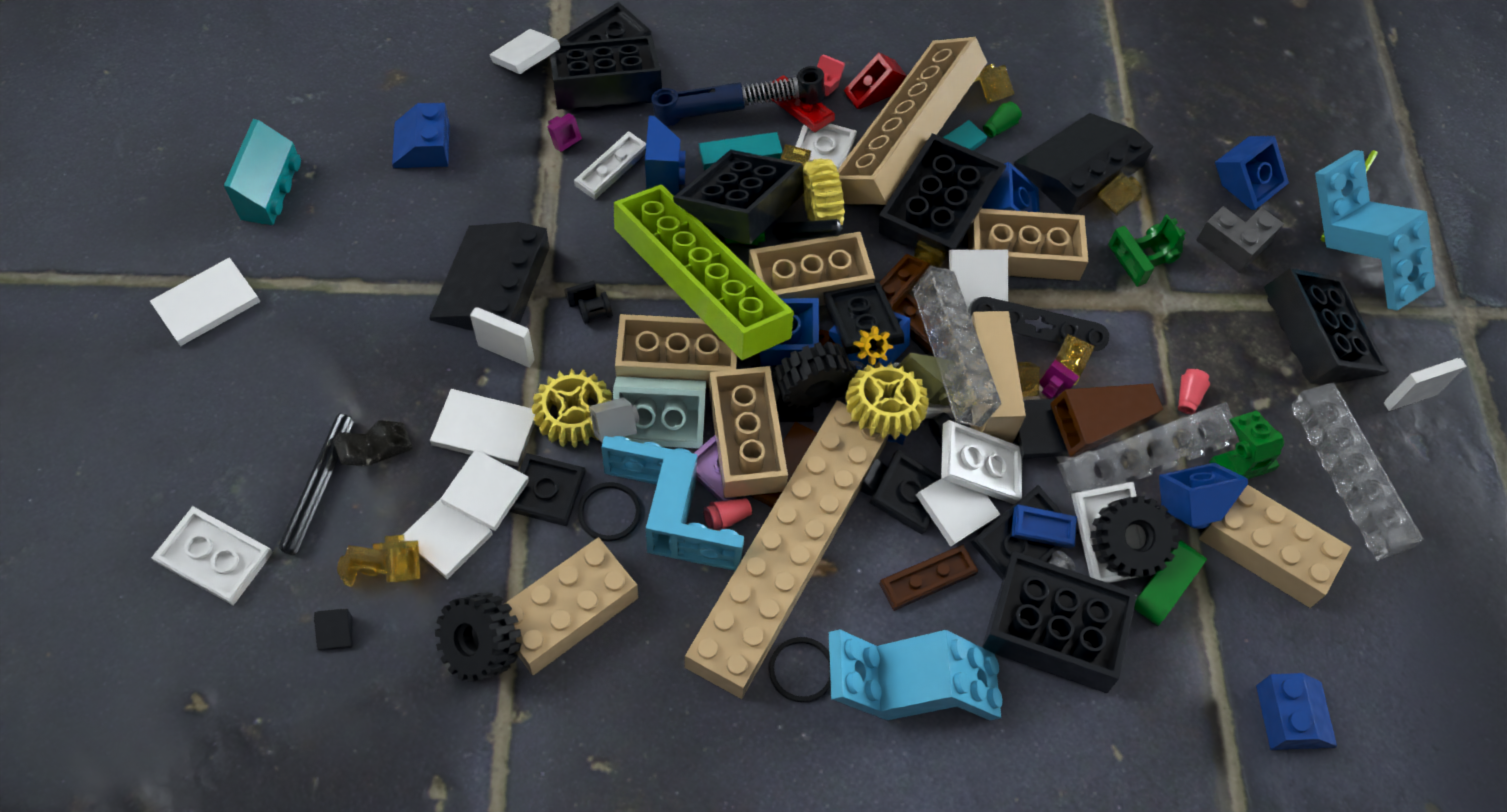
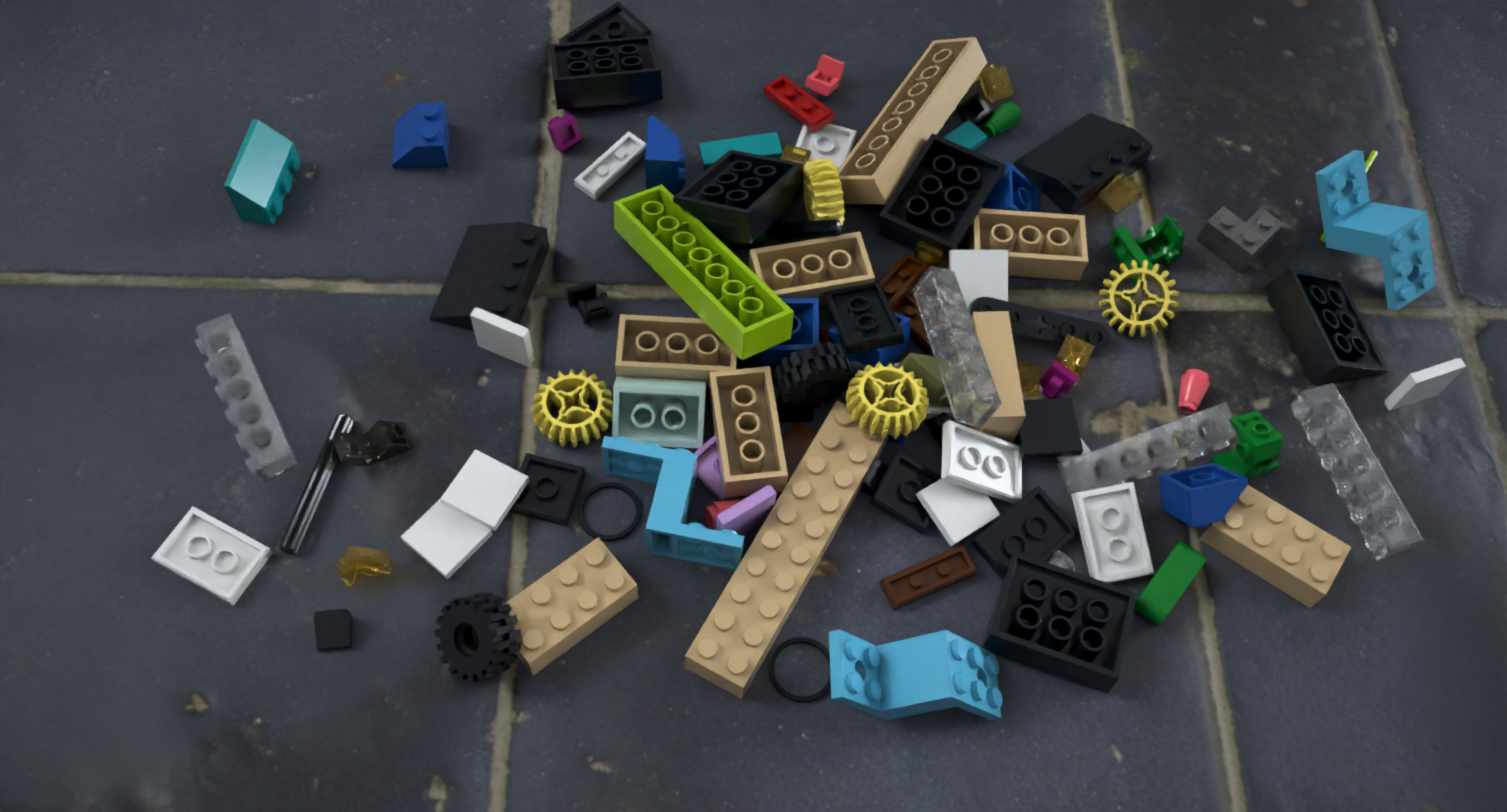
(205, 301): white tile -> none
(278, 456): none -> clear brick
(400, 557): clear yellow bracket -> none
(484, 425): white tile -> none
(525, 51): white tile -> none
(614, 418): light grey brick -> none
(672, 105): piece -> none
(748, 513): none -> lavender tile
(875, 82): red slope -> none
(881, 344): yellow gear -> none
(976, 110): none -> black slope
(1044, 526): blue tile -> none
(1102, 413): reddish brown slope -> none
(1112, 541): black tyre -> none
(1151, 300): none -> light yellow gear
(1253, 170): blue slope -> none
(1295, 712): blue slope -> none

